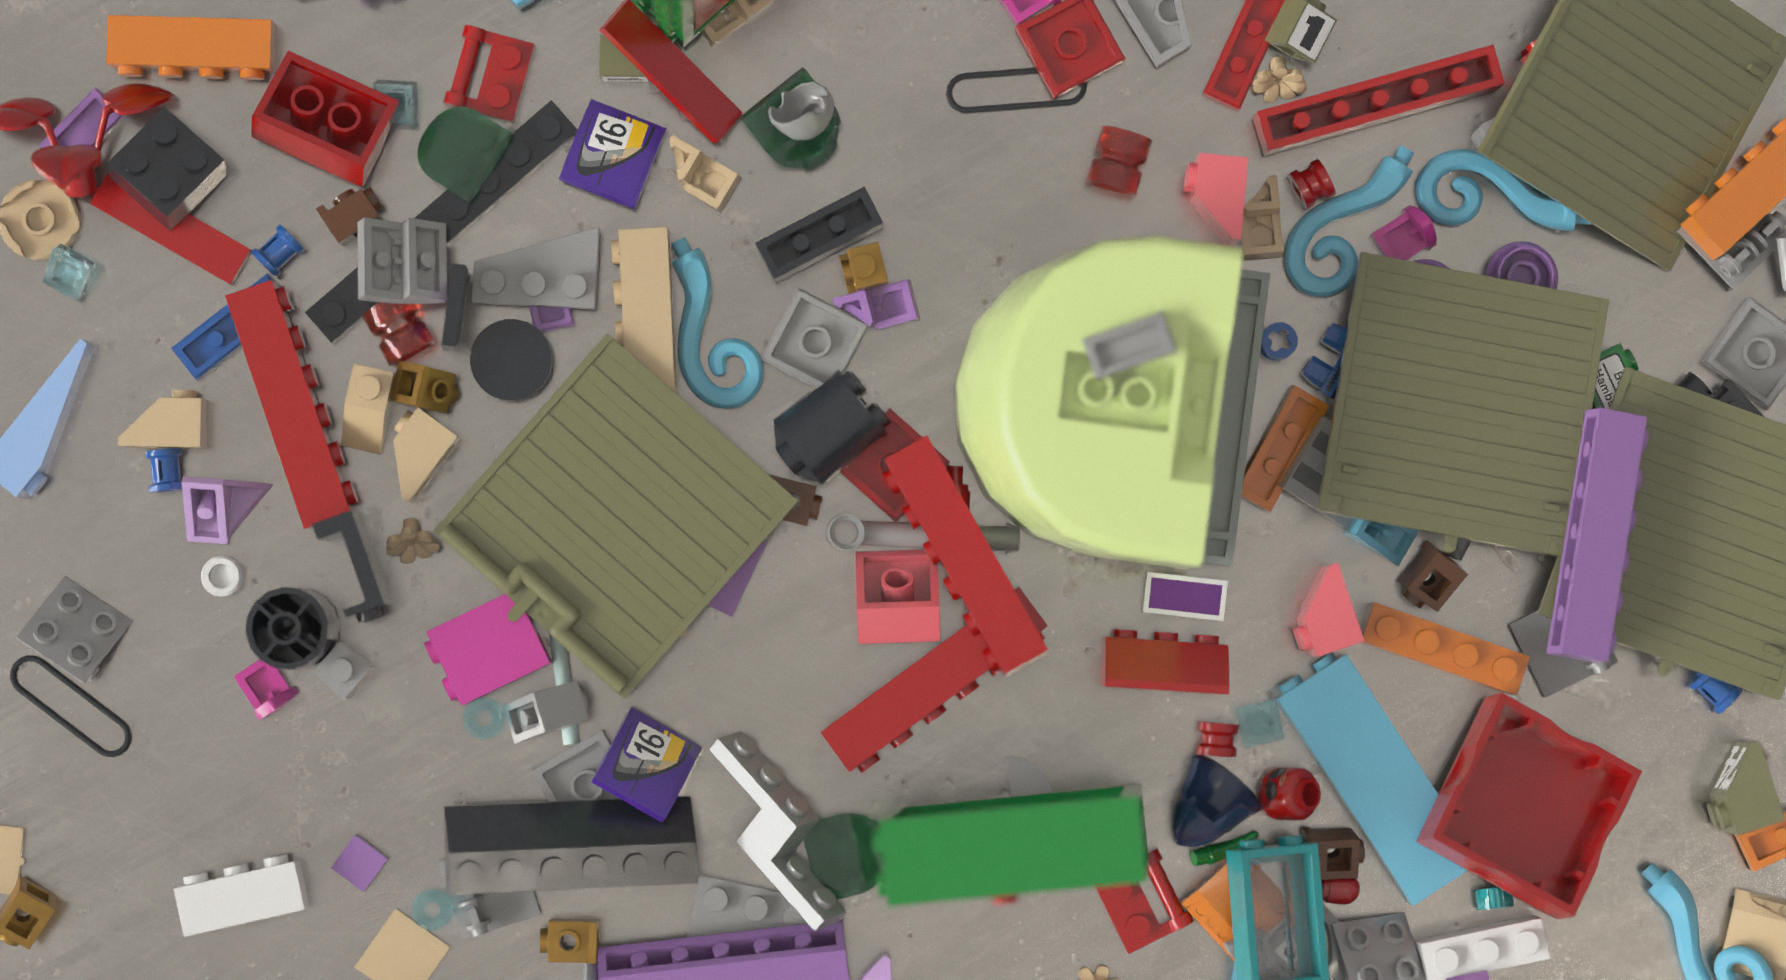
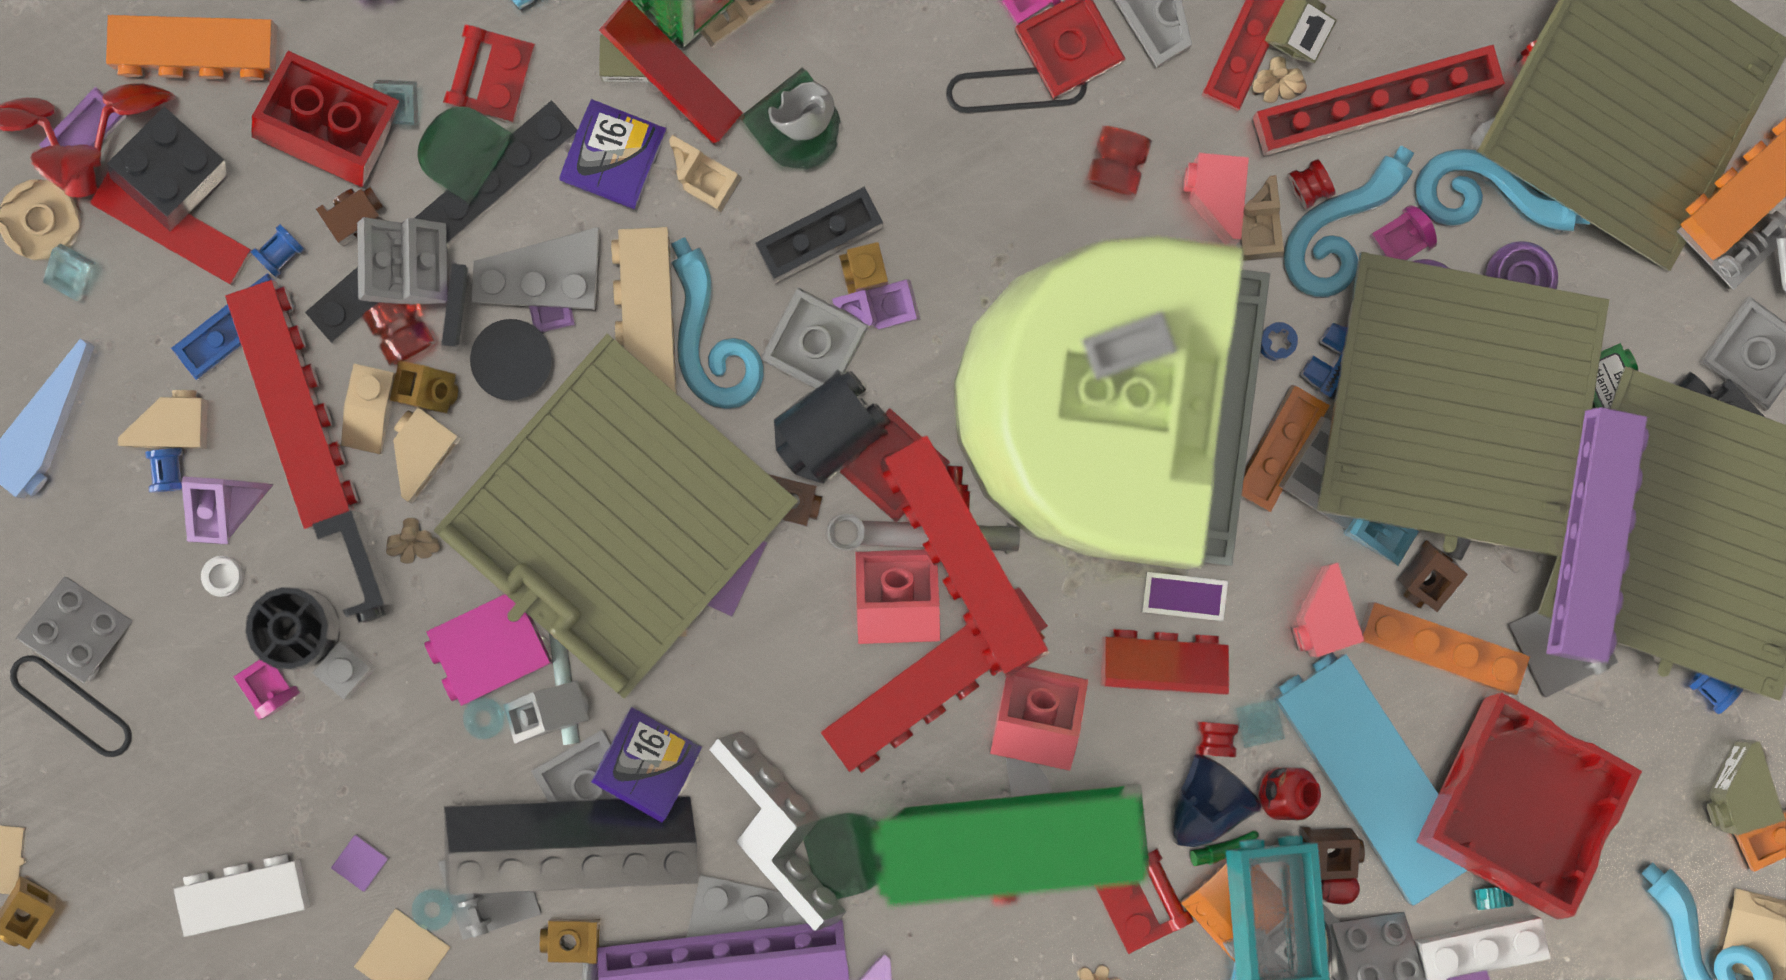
(1040, 717): none -> coral slope

